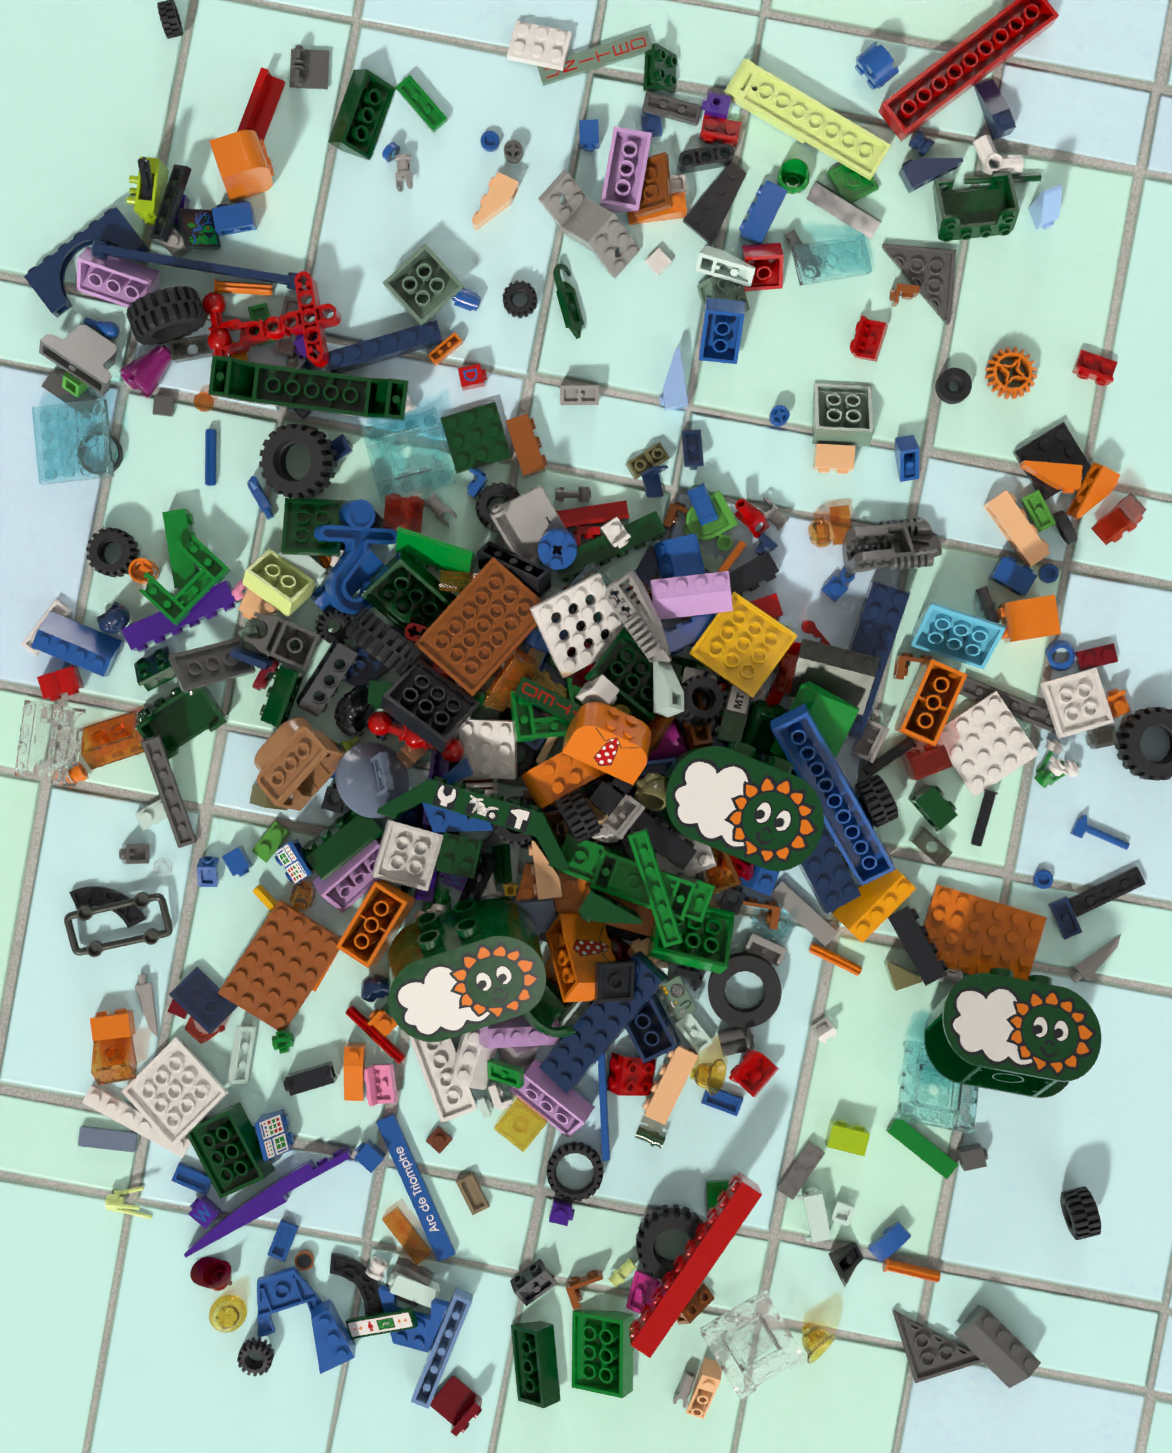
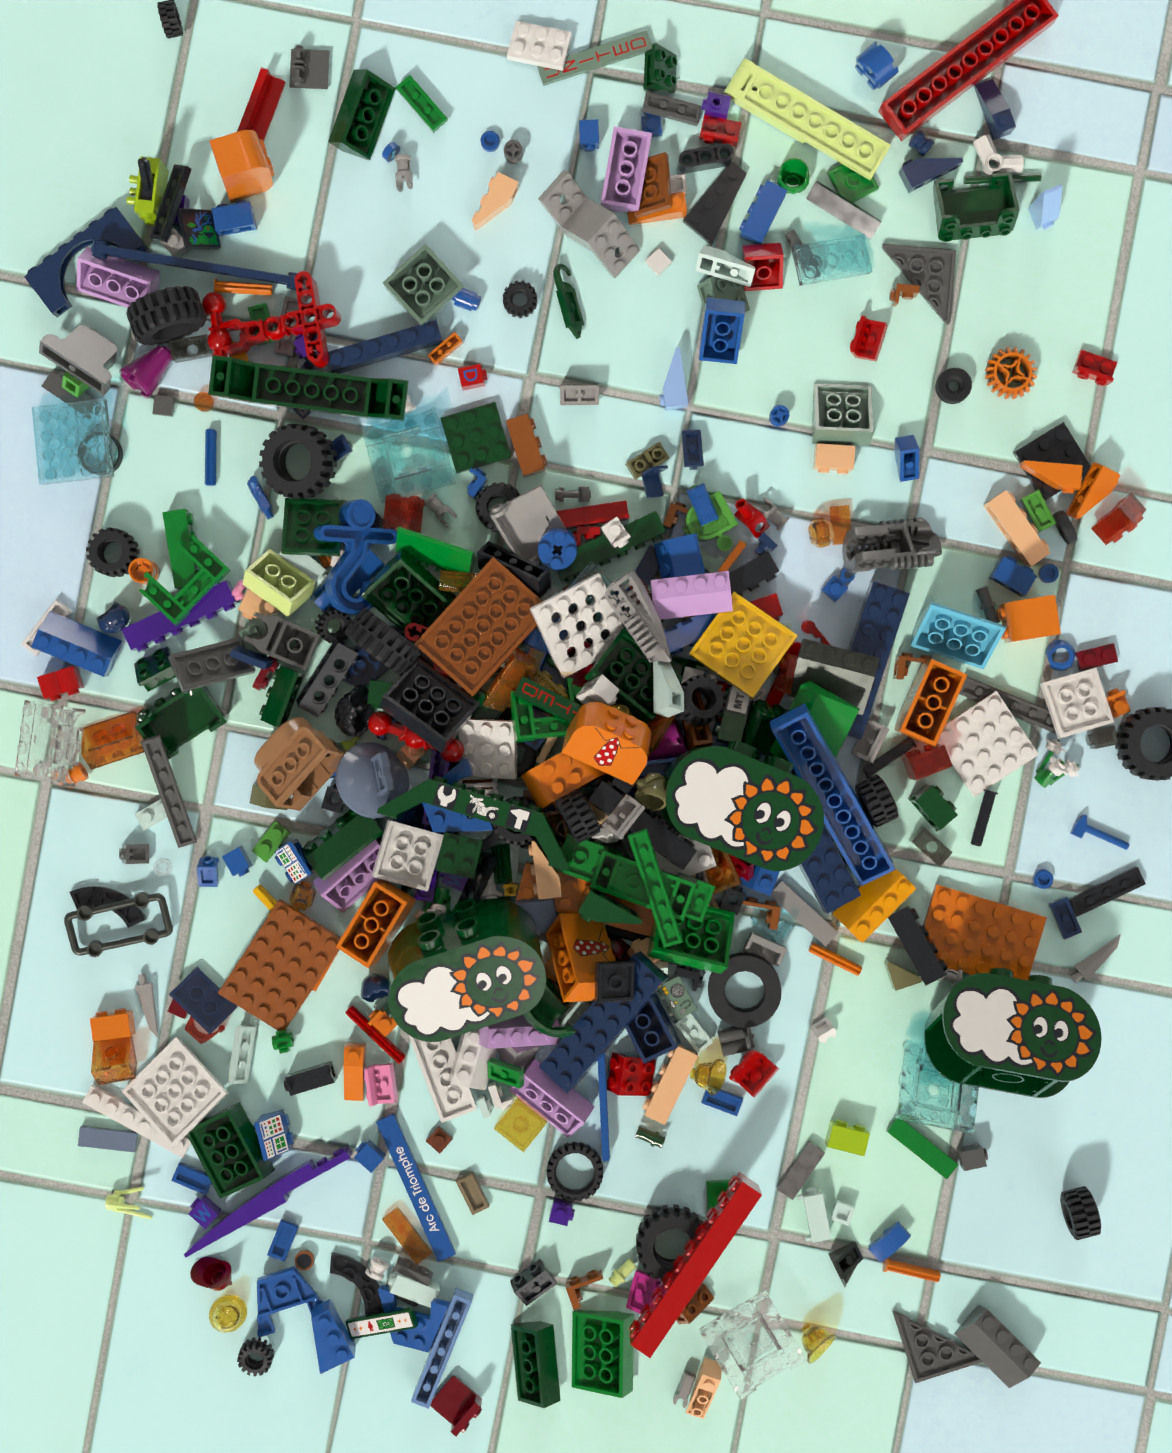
(108, 328): blue piece -> none

